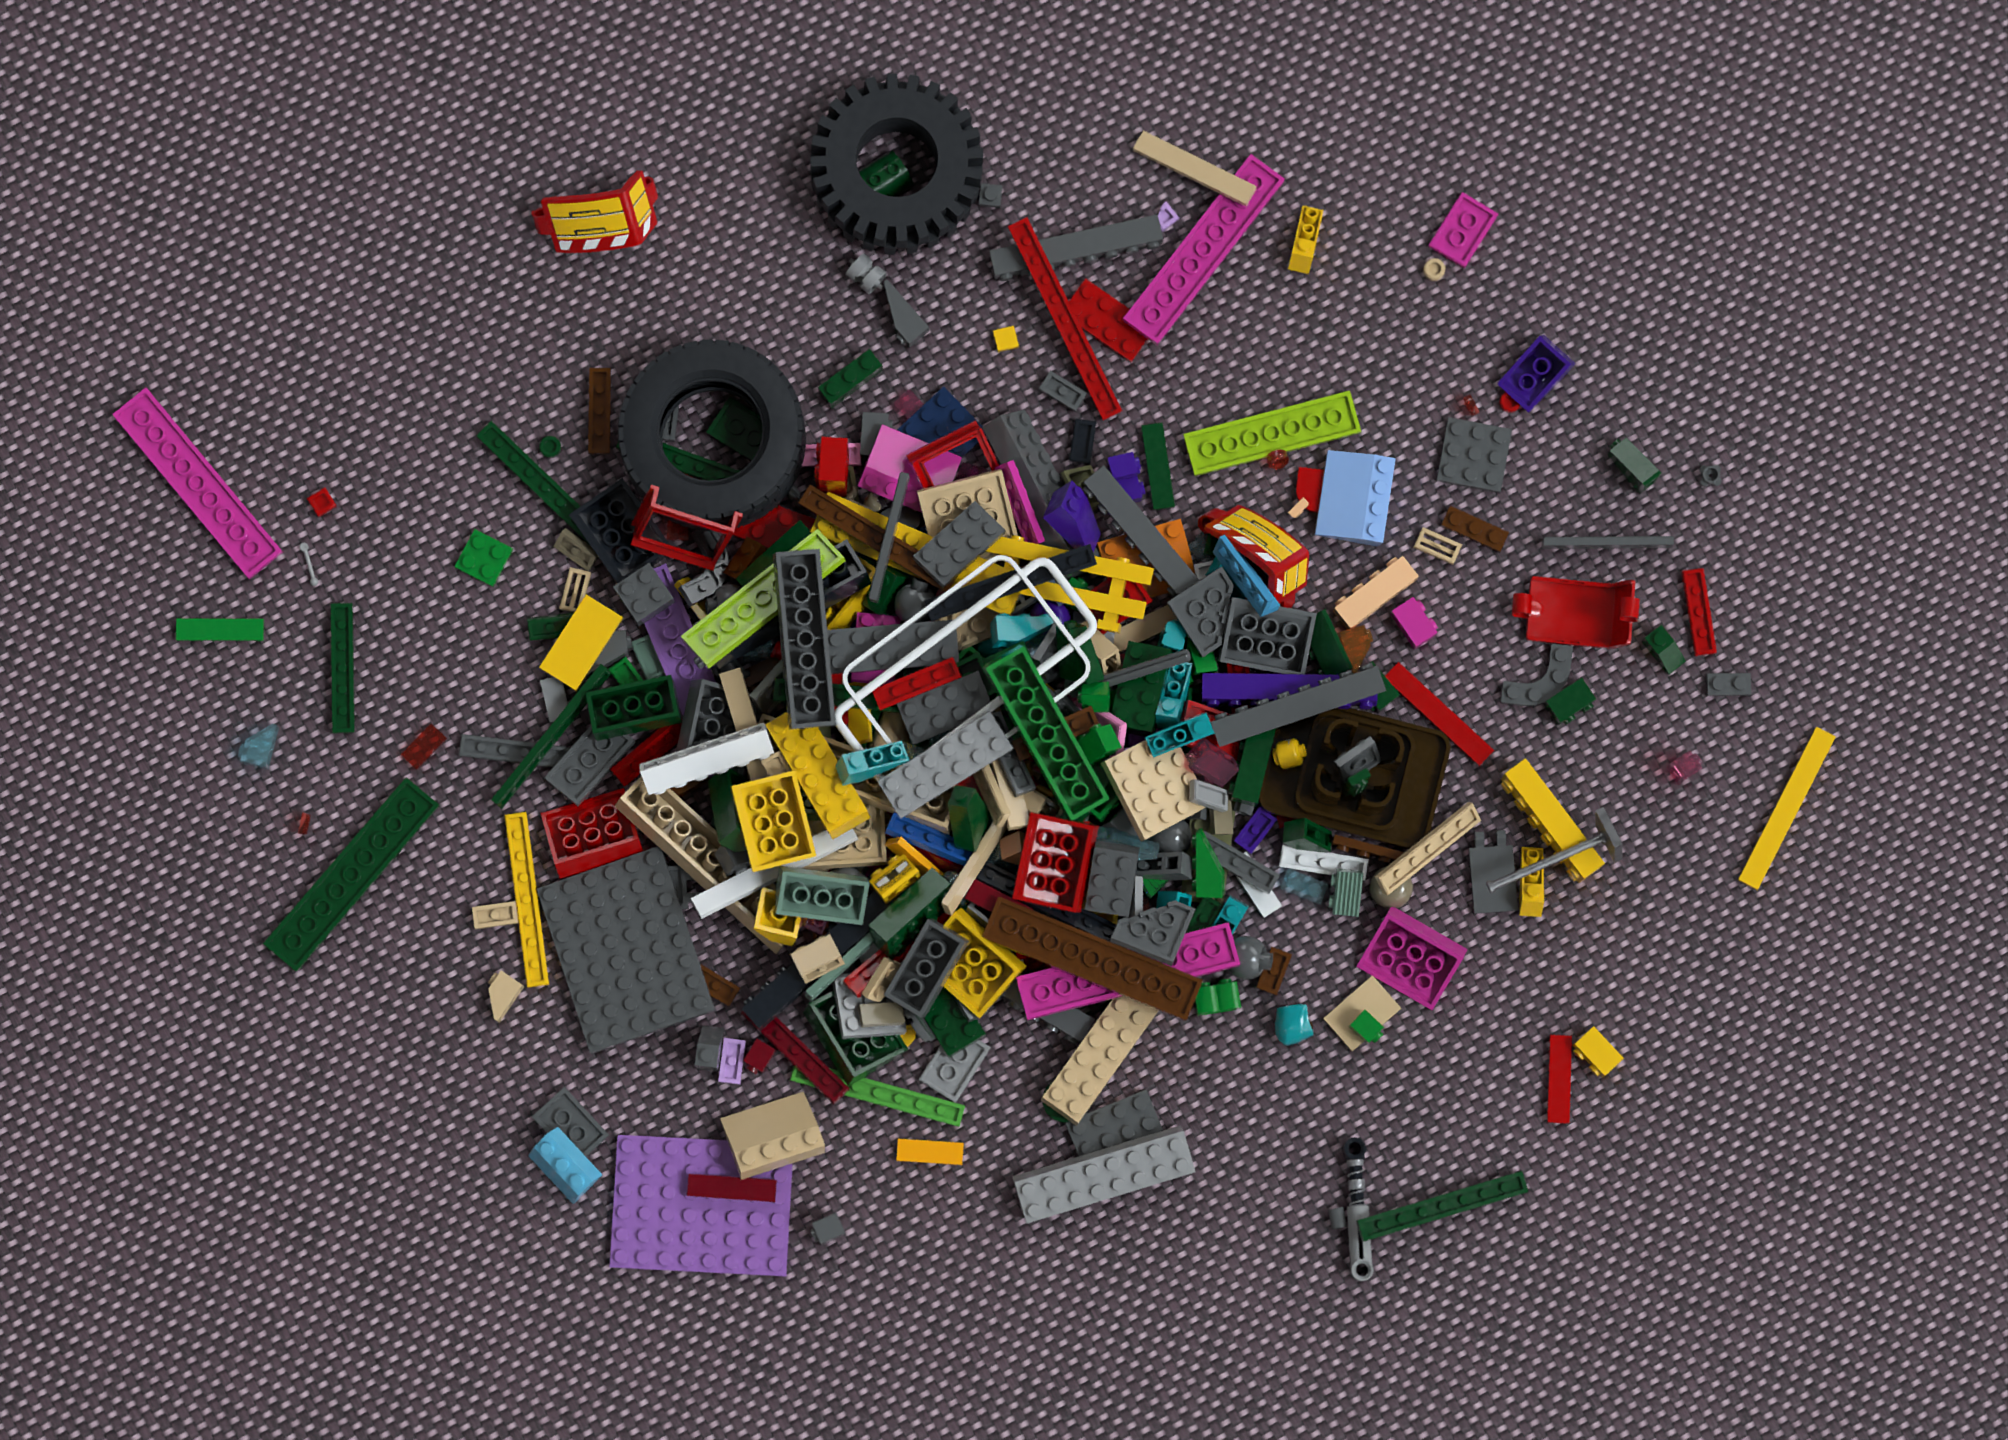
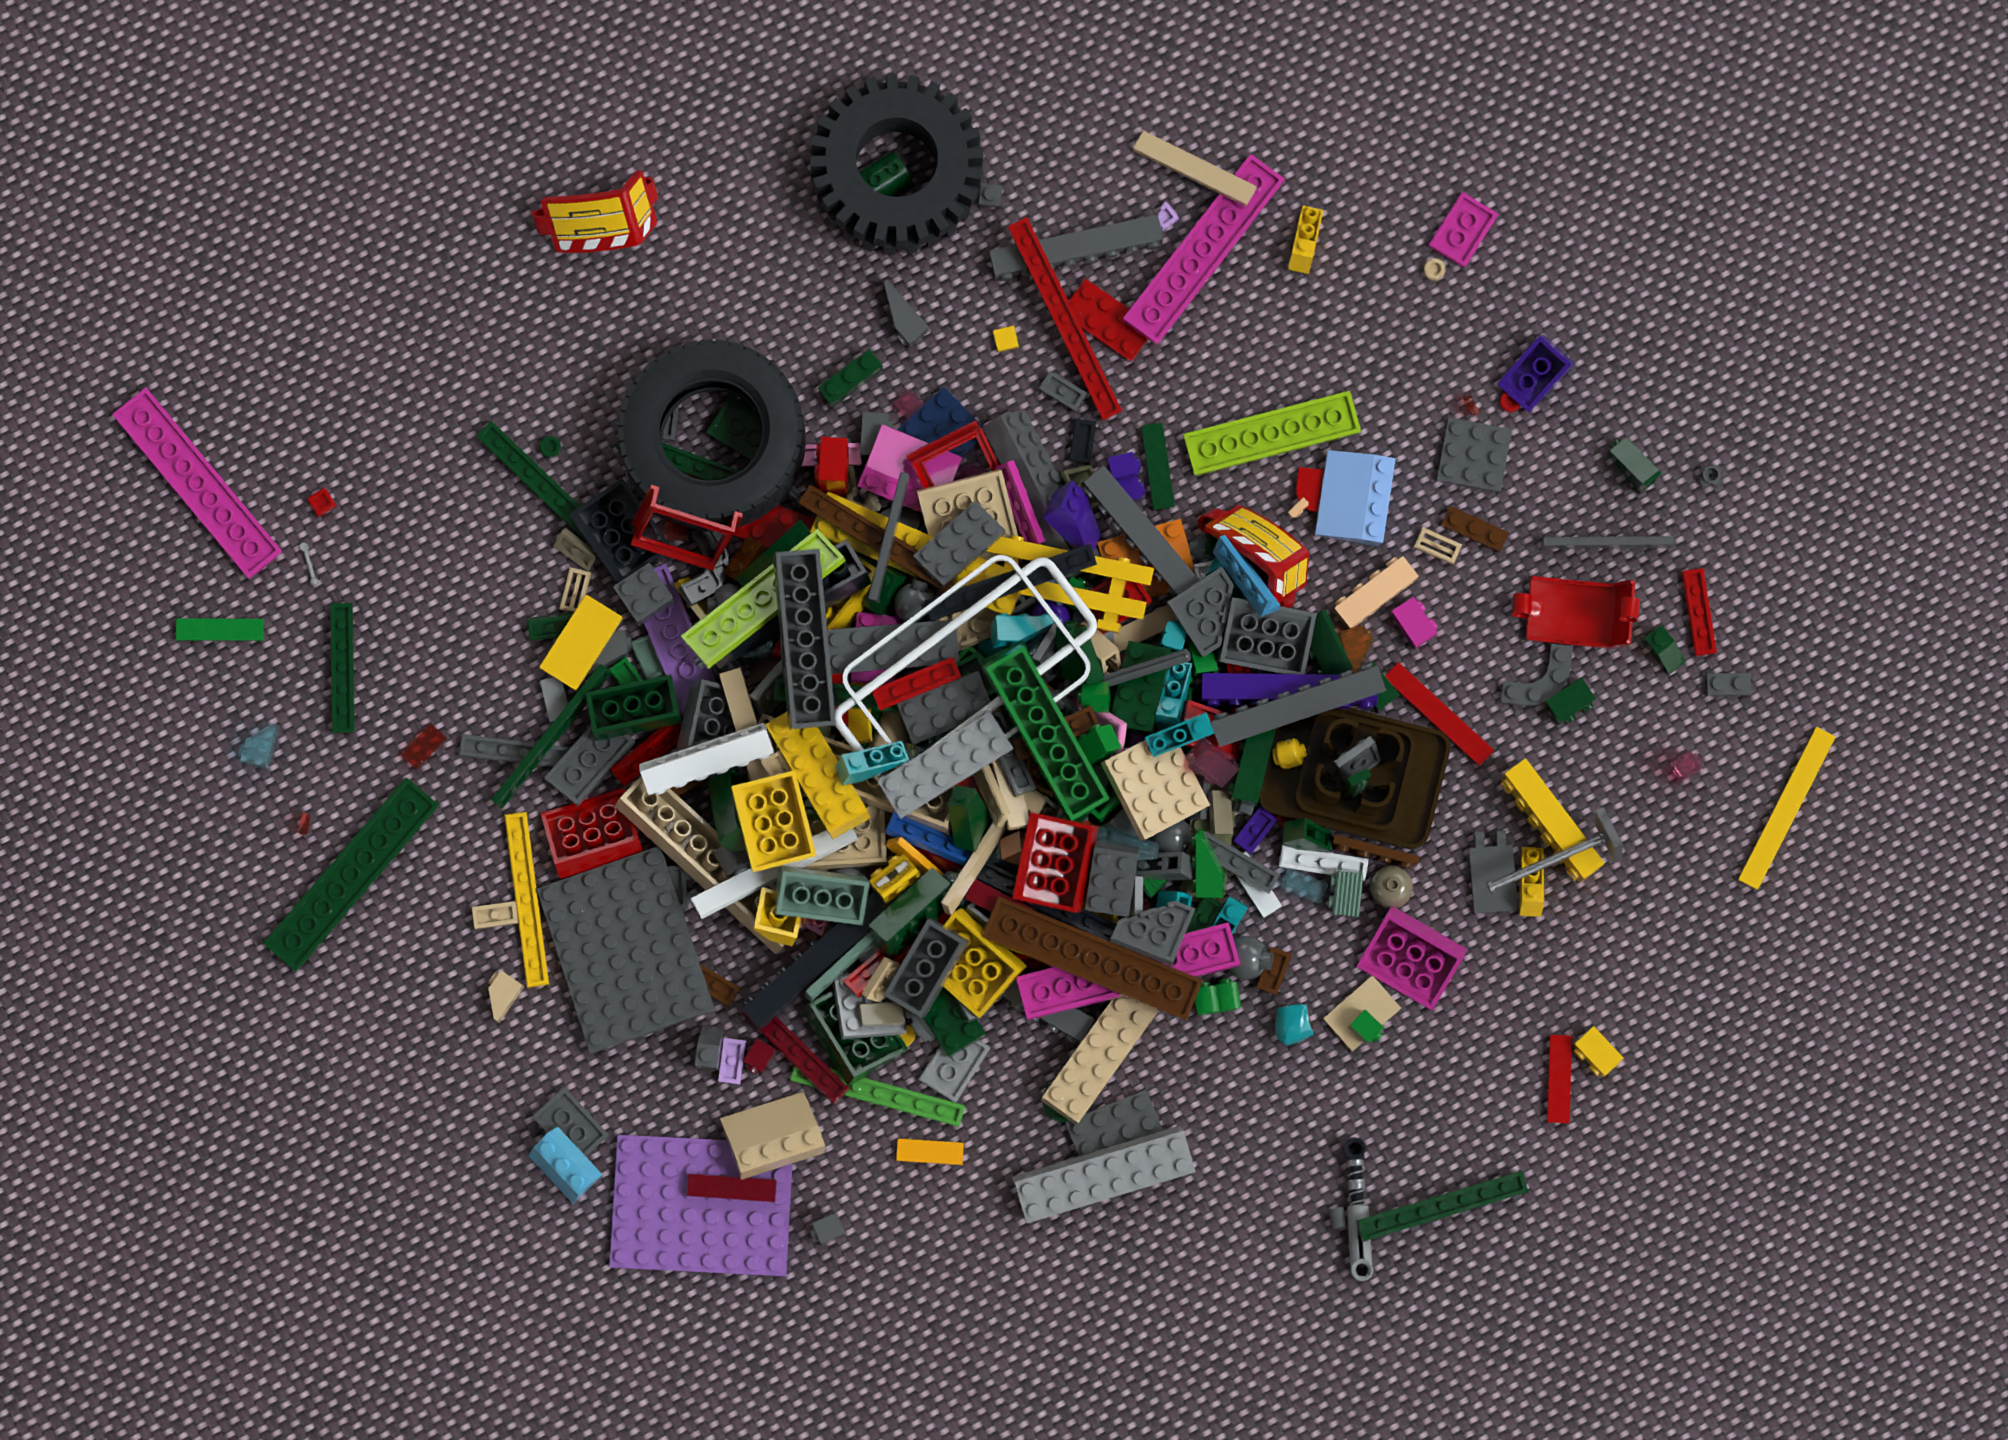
(484, 558): green plate -> none
(599, 411): reddish brown plate -> none
(817, 958): tan brick -> none
(864, 272): light grey wheel -> none
(1208, 795): light grey tile -> none
(1277, 459): clear red tile -> none
(1427, 848): tan tile -> none

